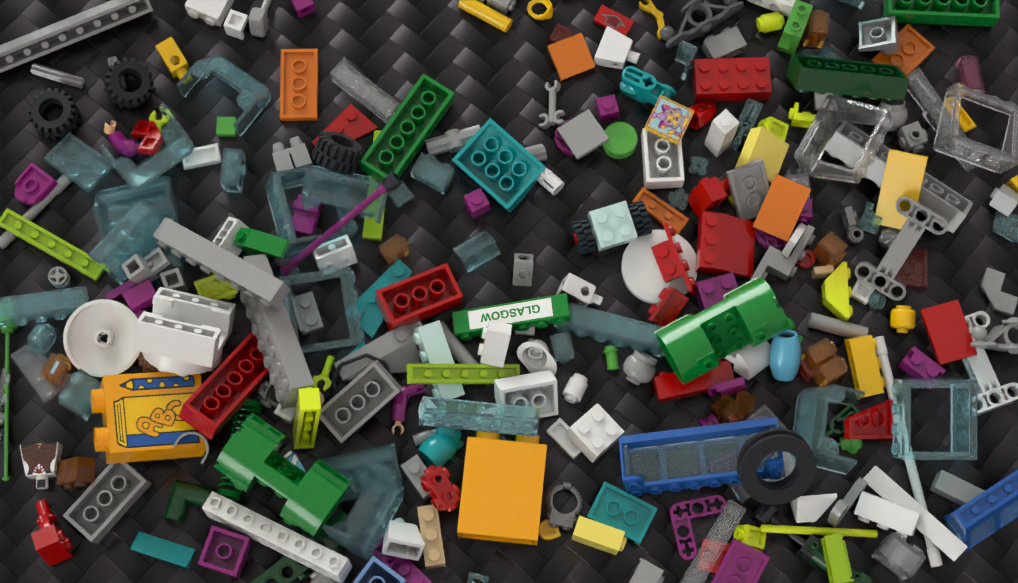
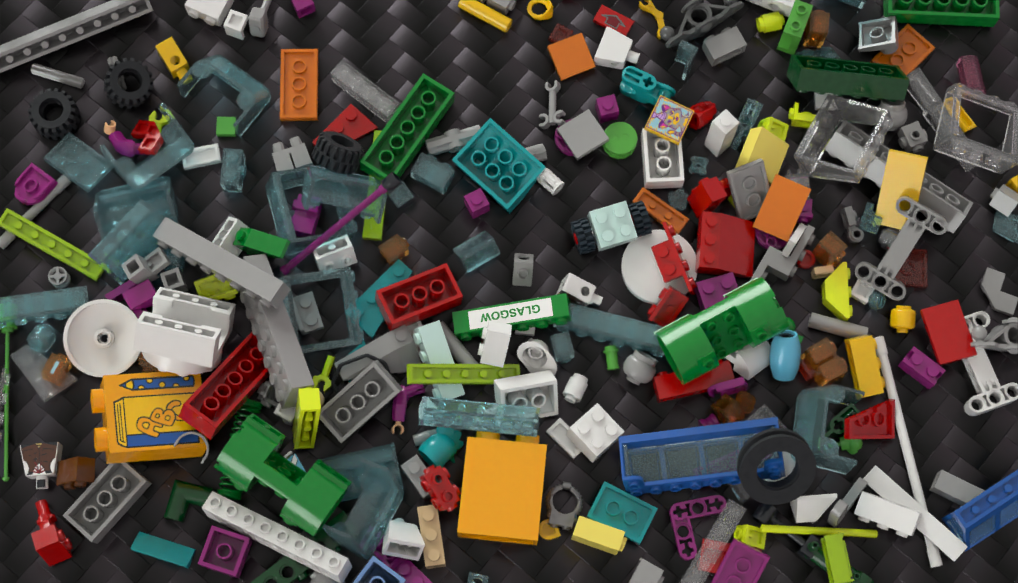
(77, 395): clear light blue slope -> none
(731, 79): red brick -> none
(899, 555): clear brick -> none
(962, 418): clear light blue windscreen -> none

